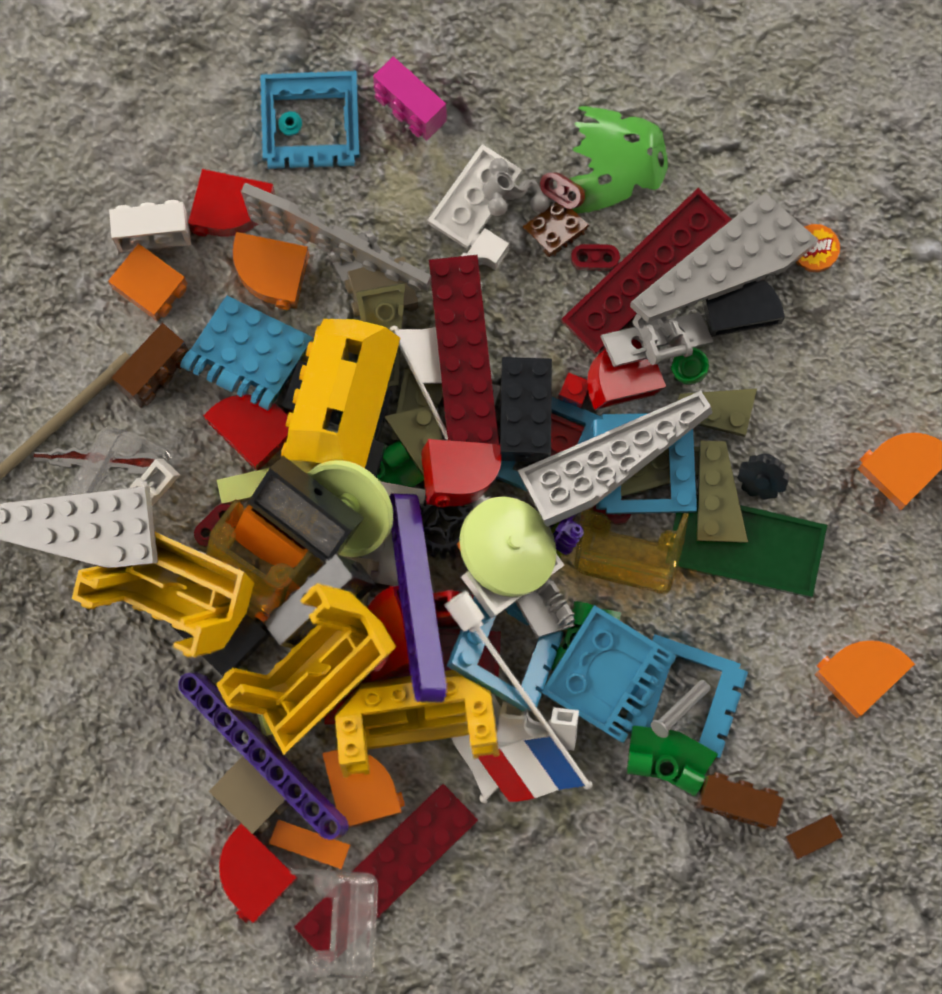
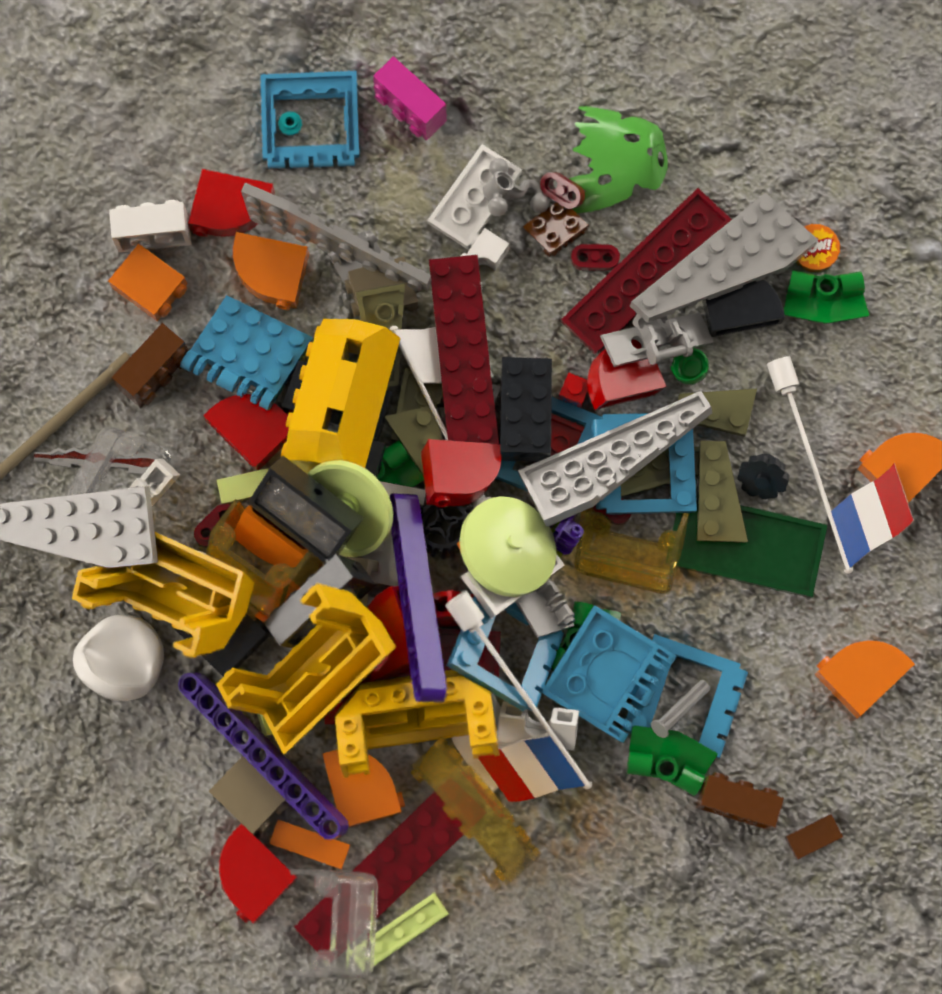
(120, 658): none -> white piece
(408, 927): none -> yellowish green tile
(477, 809): none -> clear yellow windscreen
(810, 303): none -> green panel
(867, 515): none -> flag

